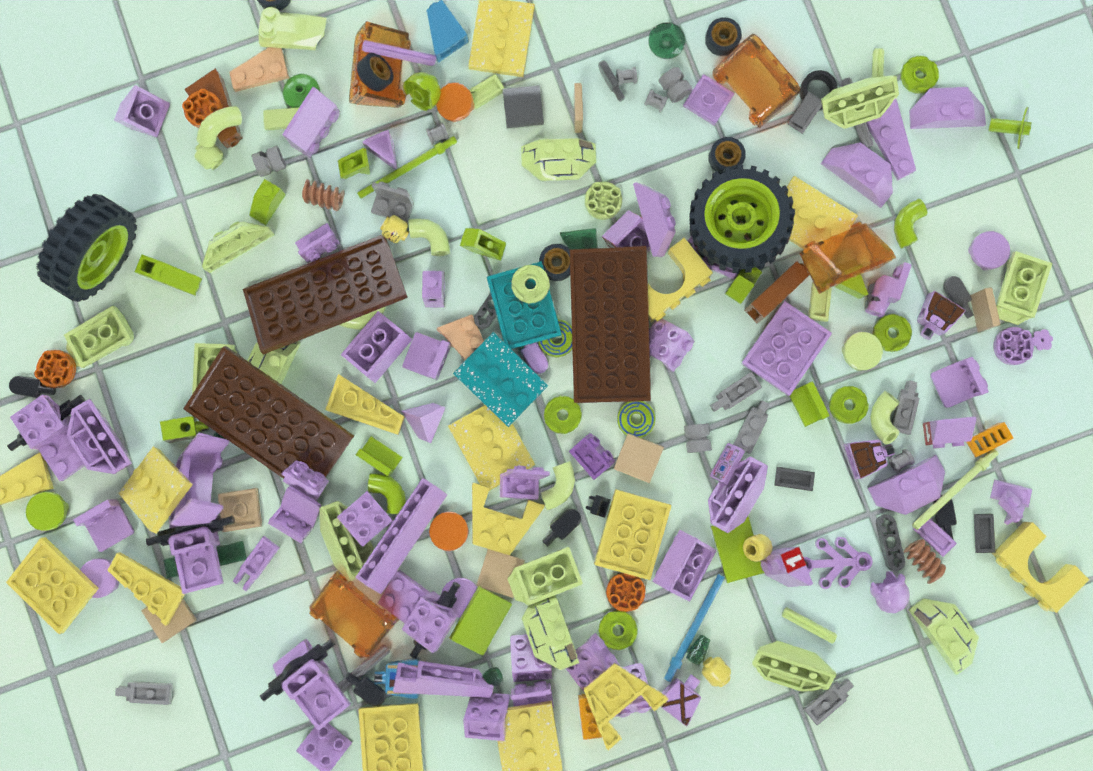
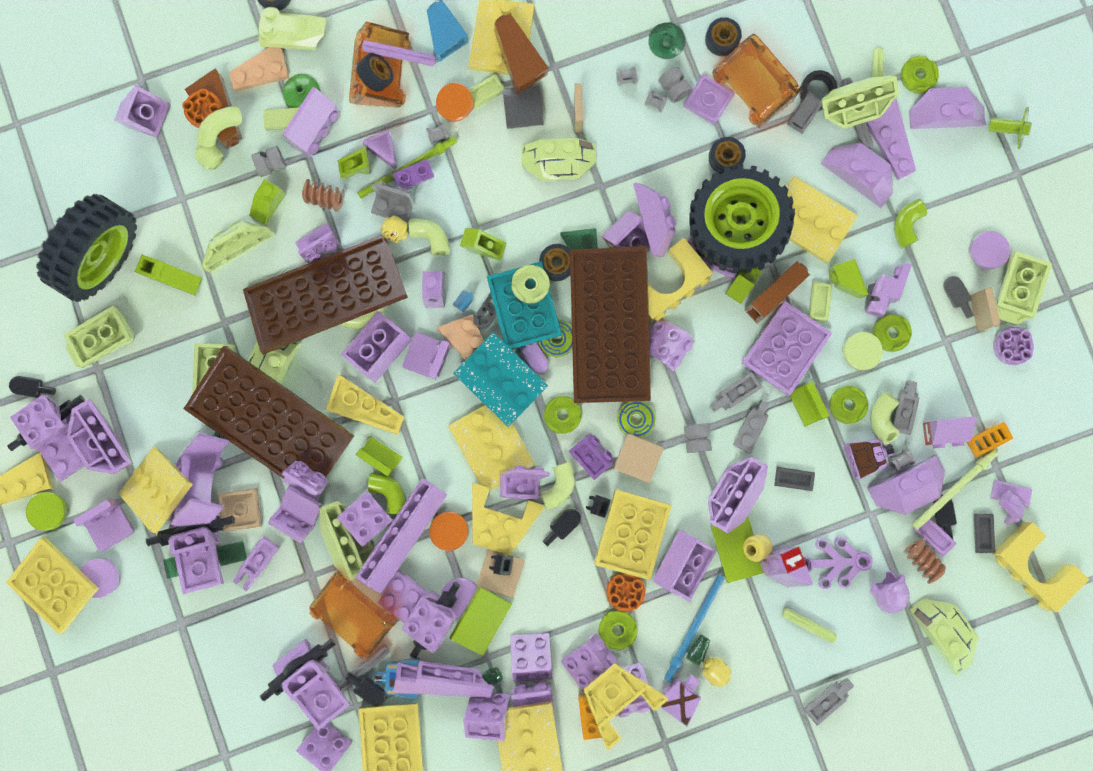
(55, 369): orange tile -> none
(146, 692): light grey hinge -> none
(151, 588): light yellow wing -> none
(175, 429): lime torso -> none
(182, 619): tan tile -> none
(413, 175): none -> medium lavender bracket
(423, 89): lime cylinder -> none
(424, 420): lavender slope -> none
(463, 301): none -> dark azure slope
(502, 565): none -> black tile
(520, 56): none -> dark orange slope
(544, 577): yellowish green slope -> none
(549, 634): yellowish green wedge -> none
(603, 200): yellowish green tile -> none
(611, 80): dark grey piece -> none
(727, 463): lavender tile -> none
(793, 667): yellowish green wedge -> none
(845, 256): clear orange windscreen -> none
(889, 557): dark grey beam -> none
(938, 315): torso -> none
(959, 382): lavender bracket -> none
(1046, 340): lavender plant -> none

